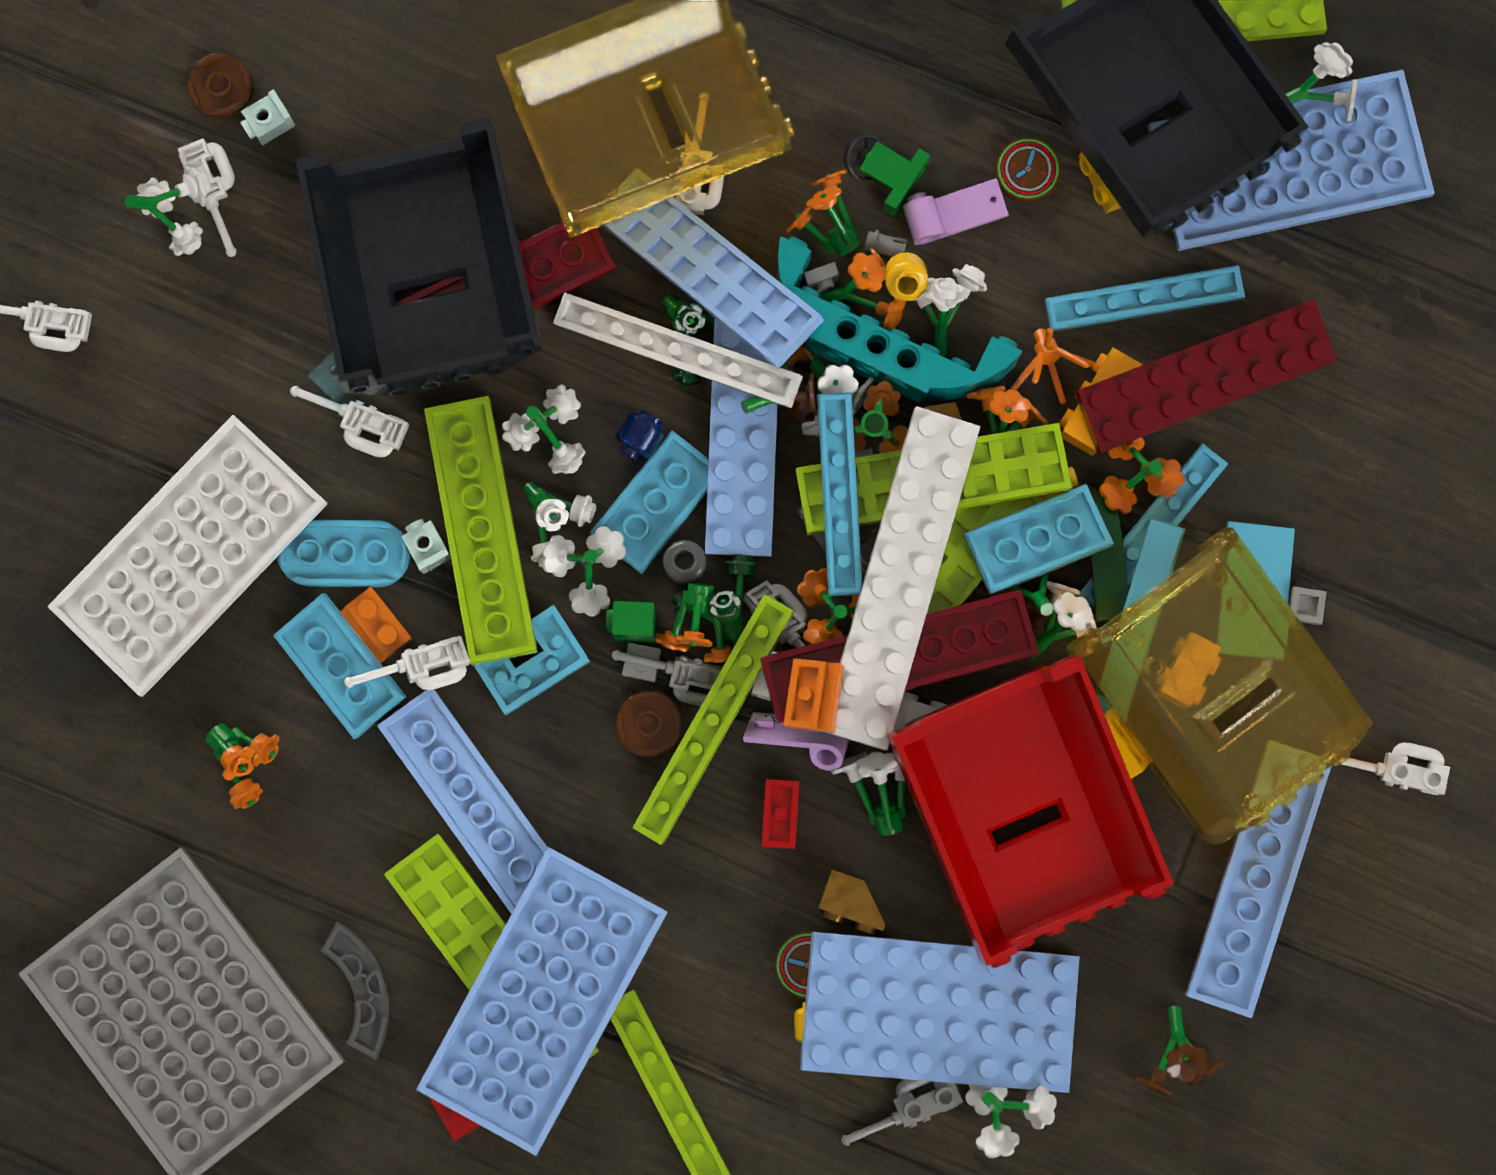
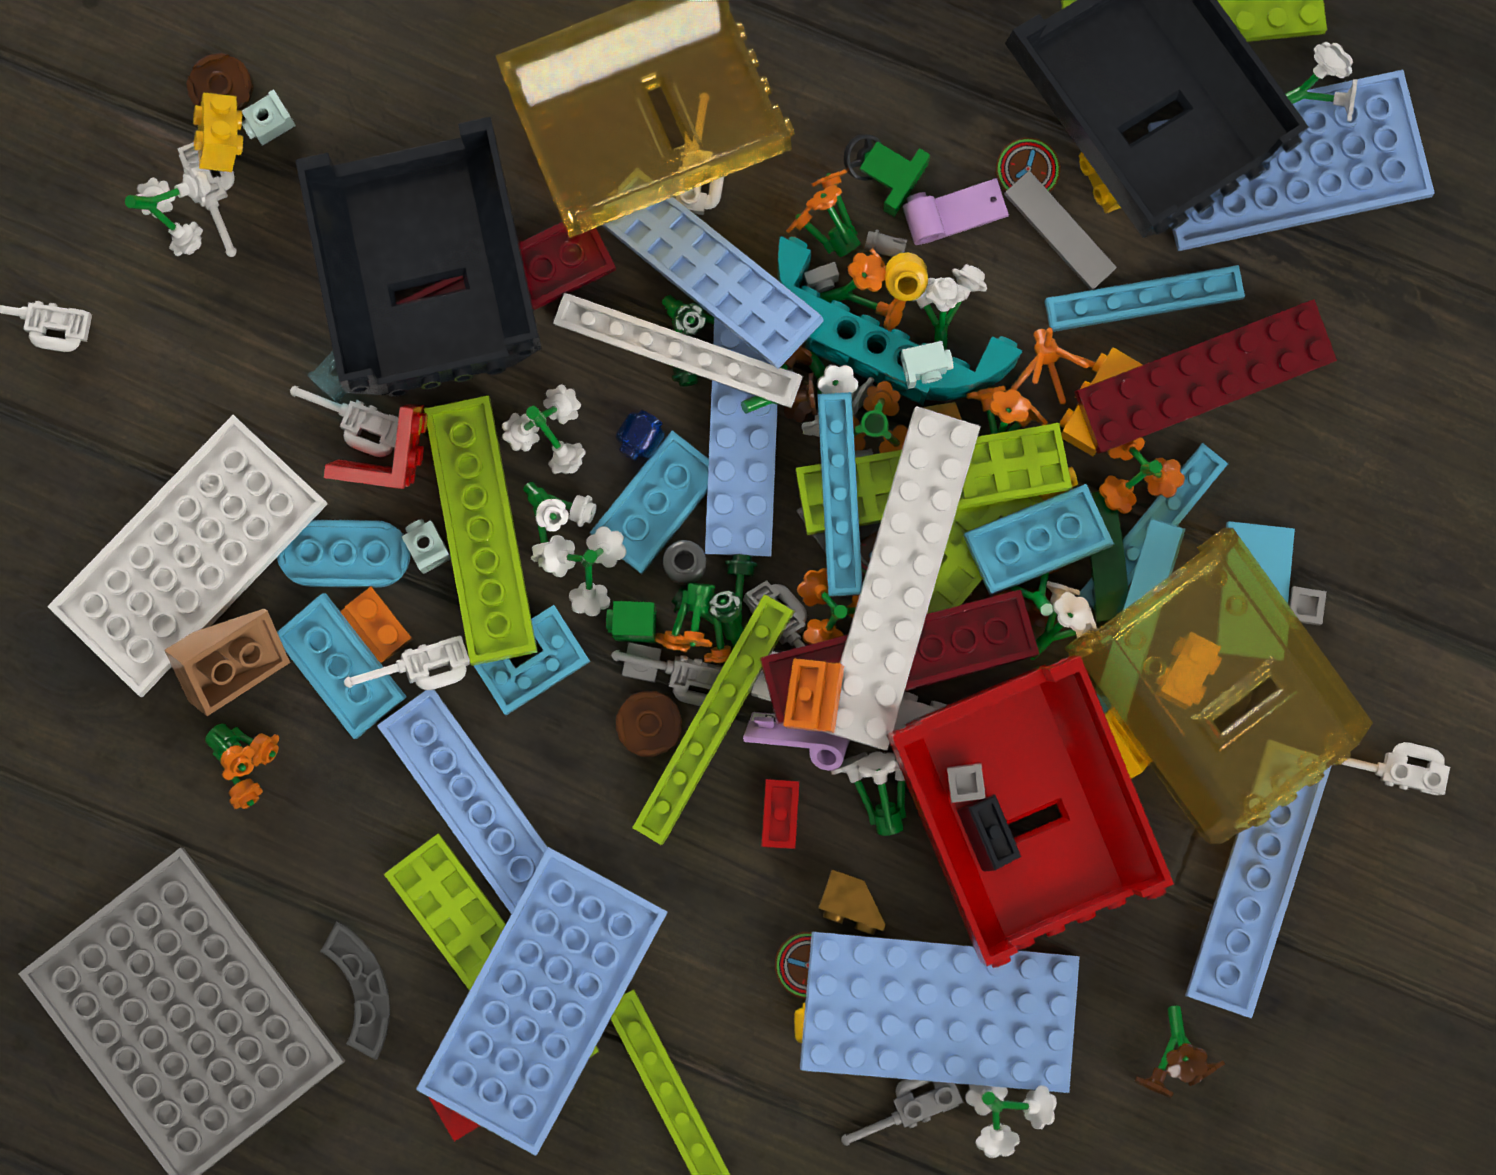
(217, 132): none -> yellow brick
(227, 659): none -> medium nougat slope
(406, 455): none -> bracket
(926, 363): none -> light aqua brick
(966, 782): none -> light grey plate
(989, 833): none -> black slope
(1060, 230): none -> light grey tile

